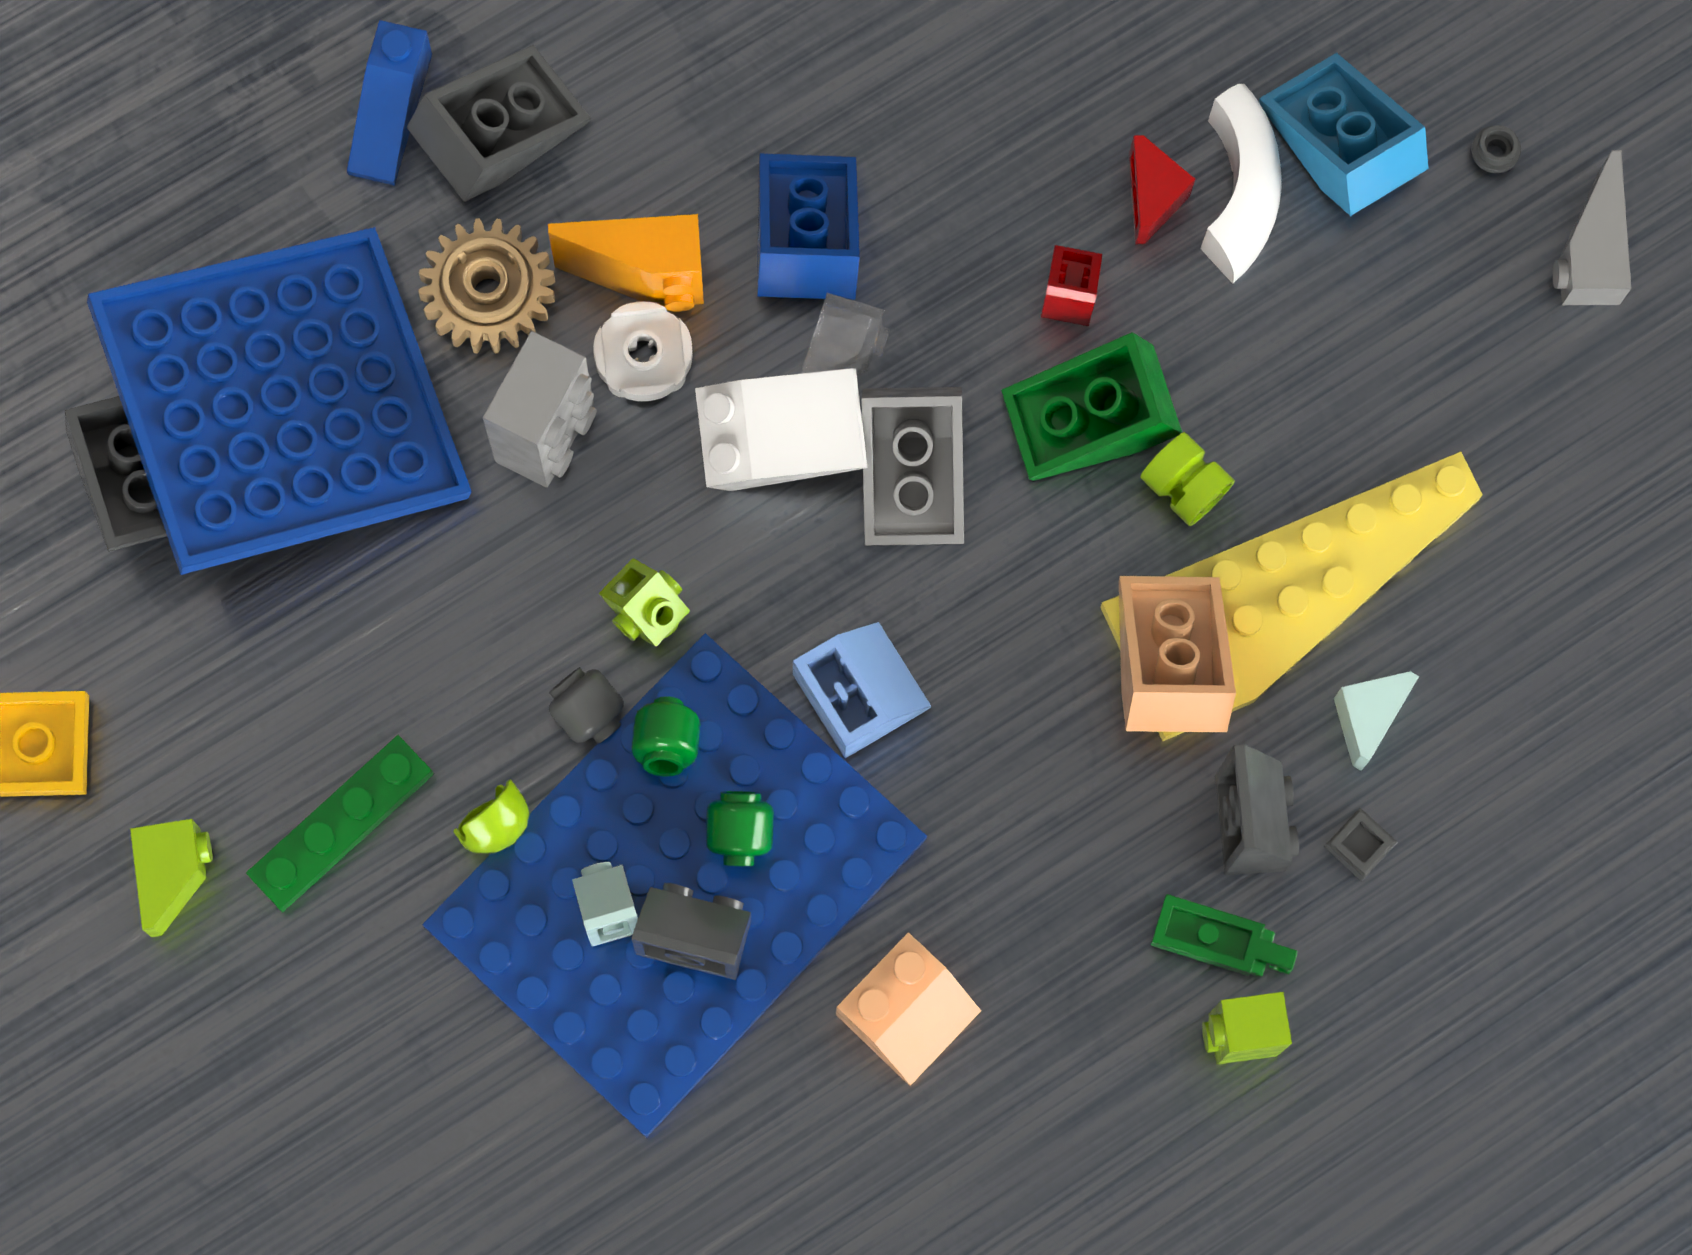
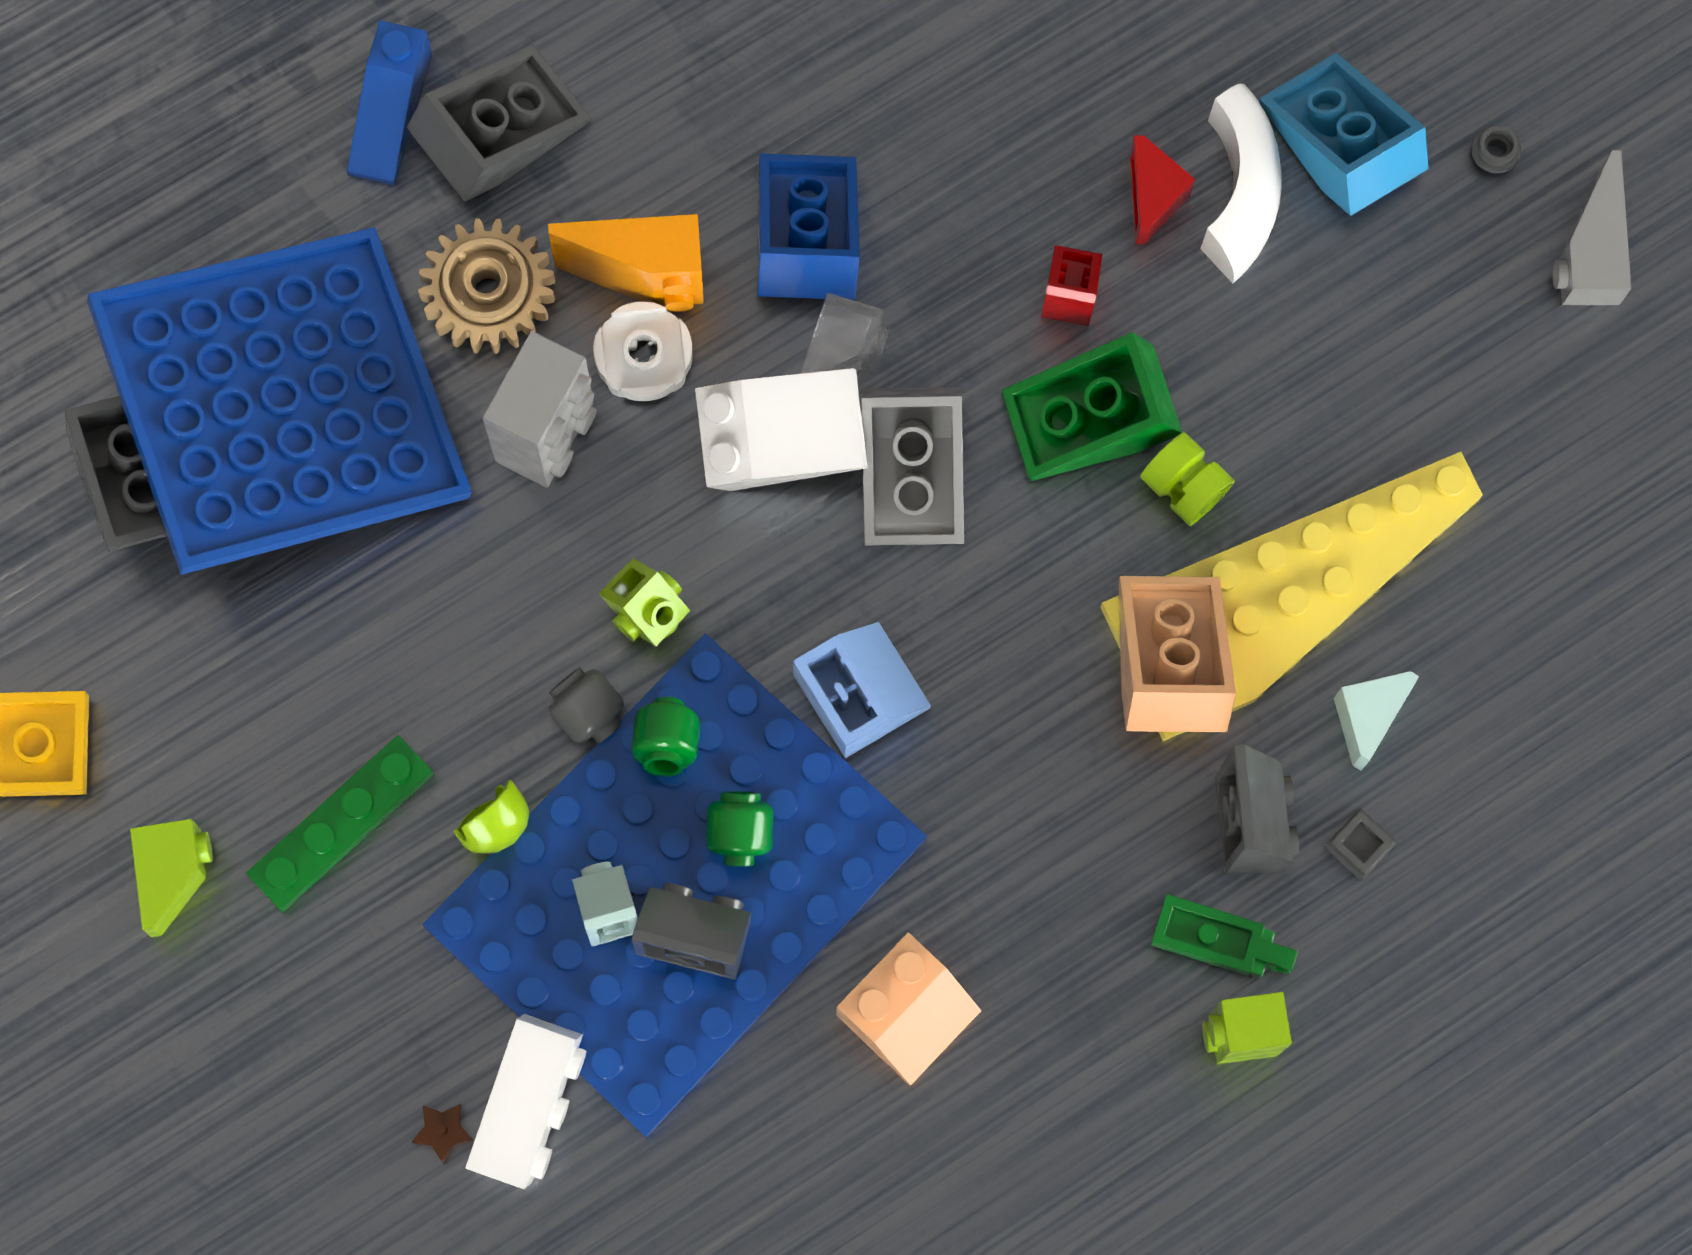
(442, 1131): none -> reddish brown piece
(526, 1102): none -> white brick

